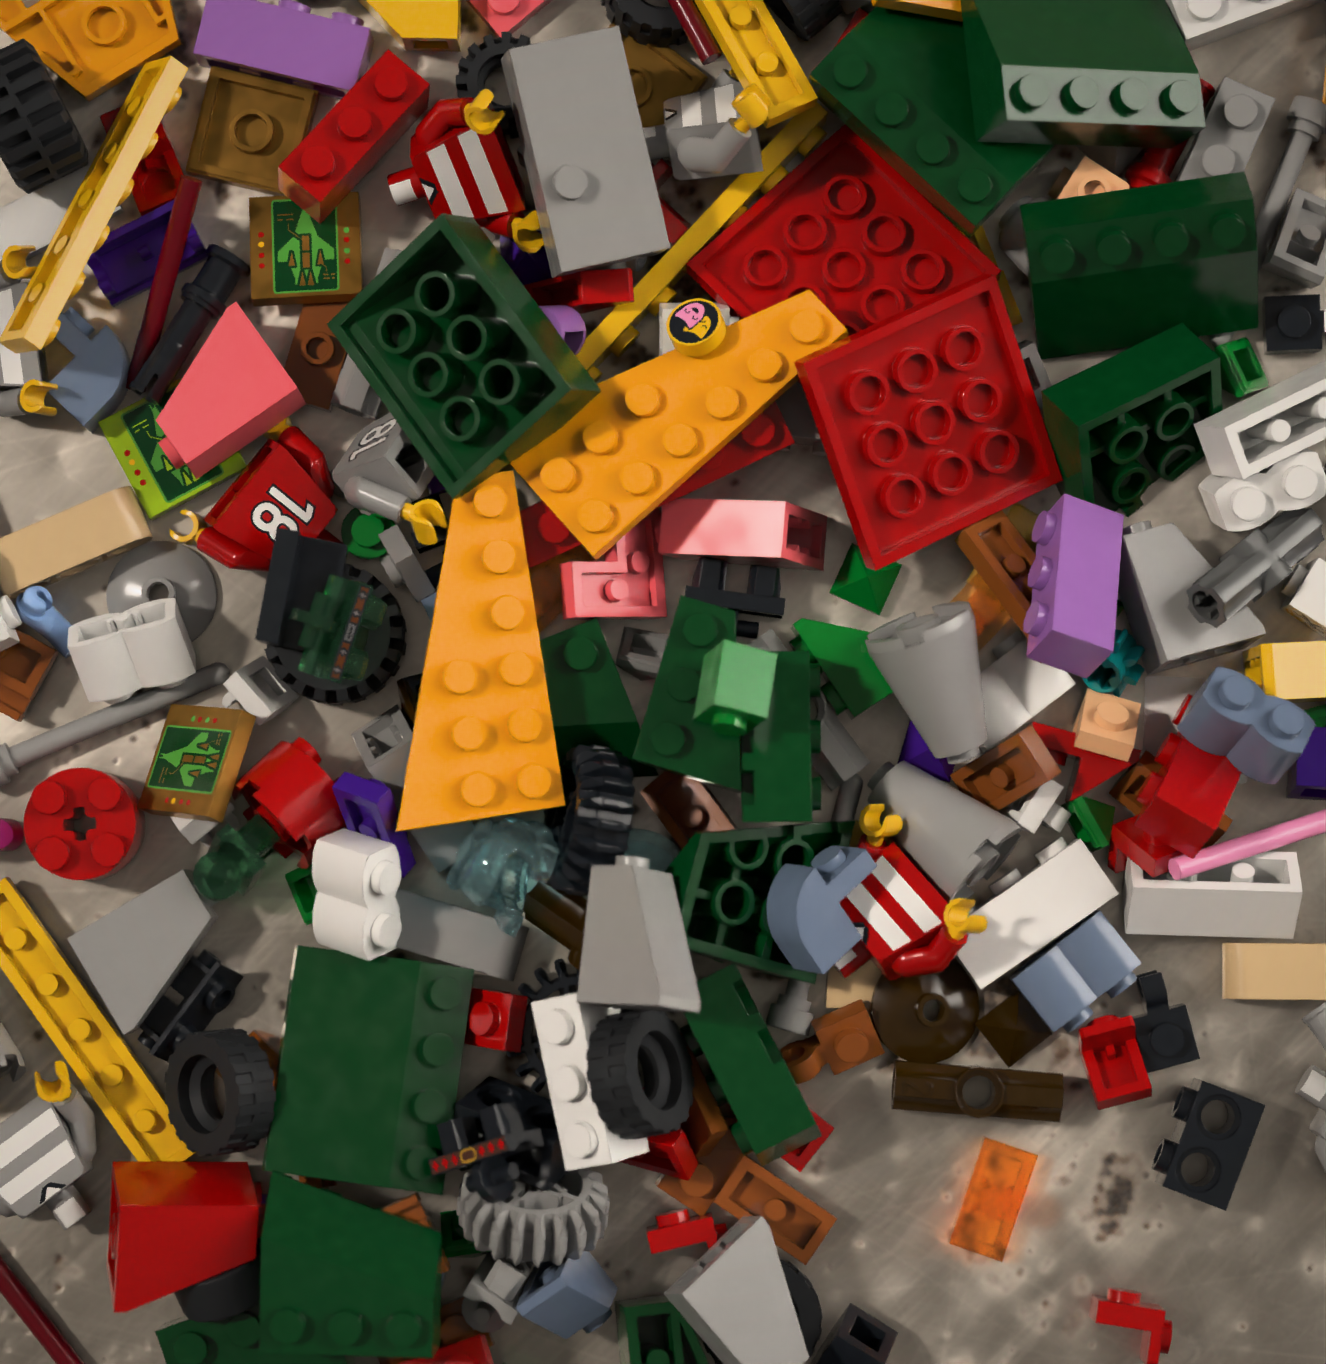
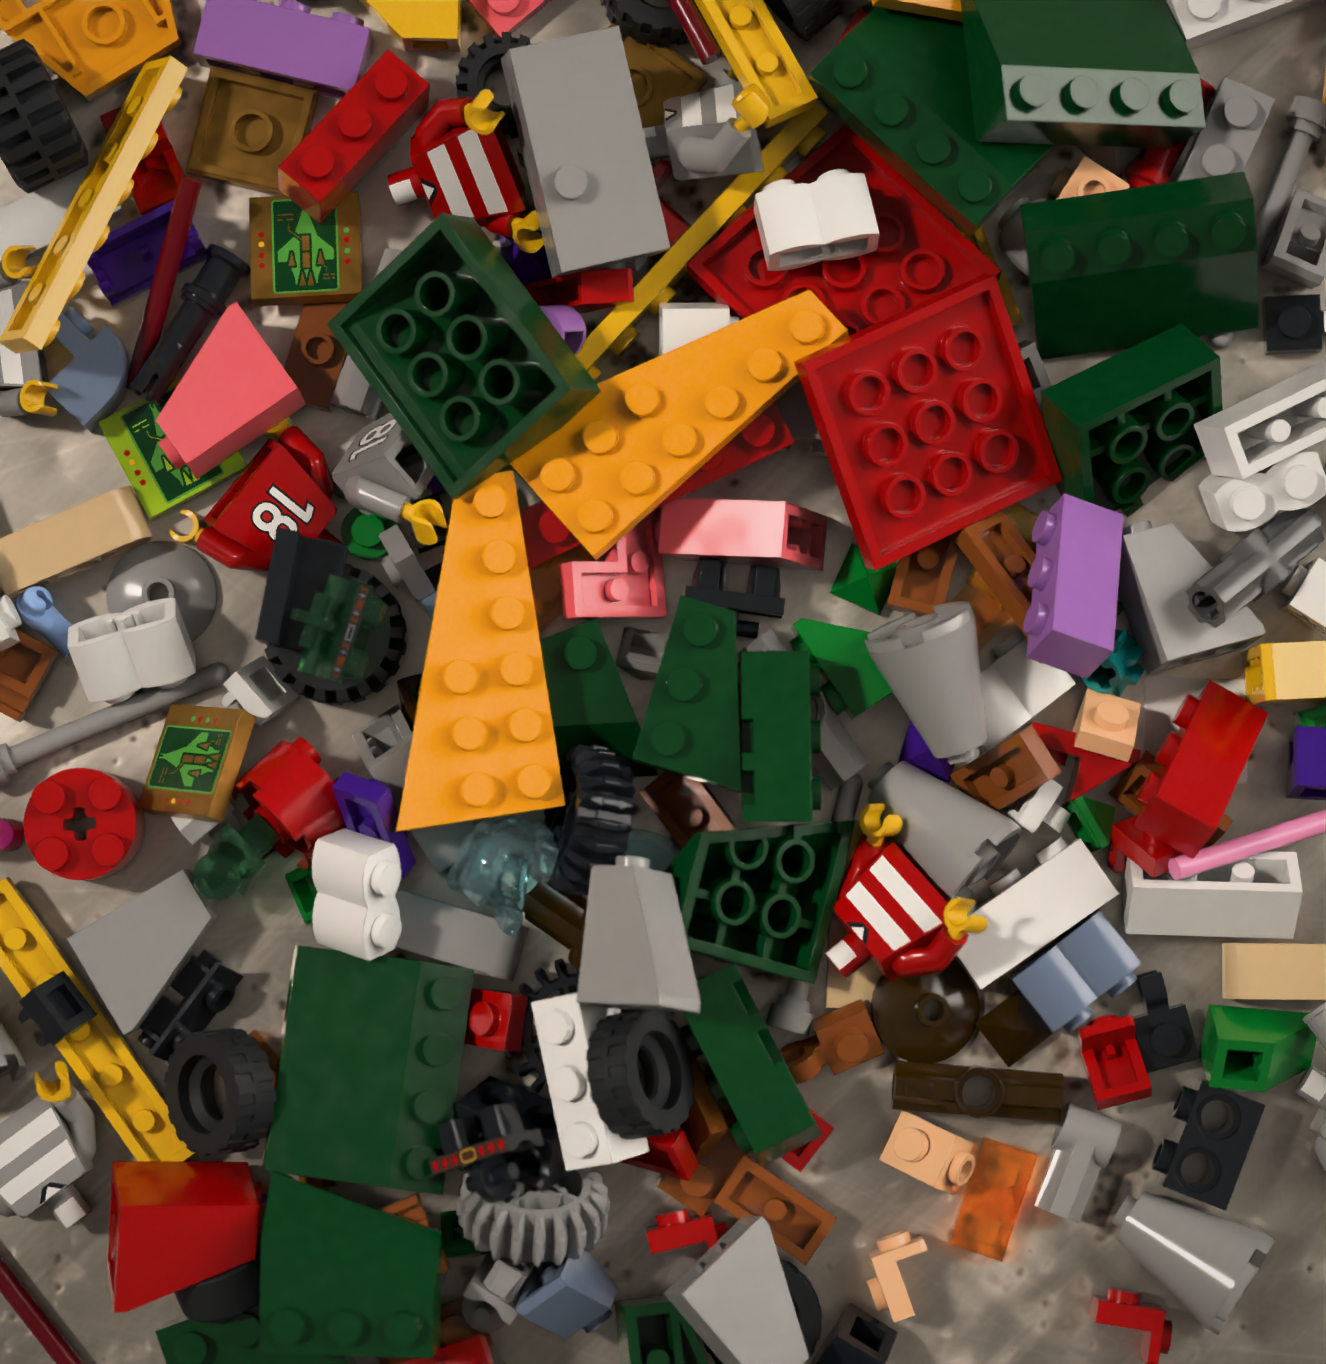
(56, 1009): none -> black tile
(696, 327): tile -> none
(735, 687): brick -> none
(807, 911): sand blue brick -> none
(816, 220): none -> white brick
(888, 1287): none -> light nougat bracket
(924, 577): none -> dark orange plate
(929, 1153): none -> light nougat bracket
(1081, 1147): none -> light grey piece
(1193, 1254): none -> light grey cone
(1240, 368): green slope -> none
(1250, 728): sand blue brick -> none
(1254, 1047): none -> green slope

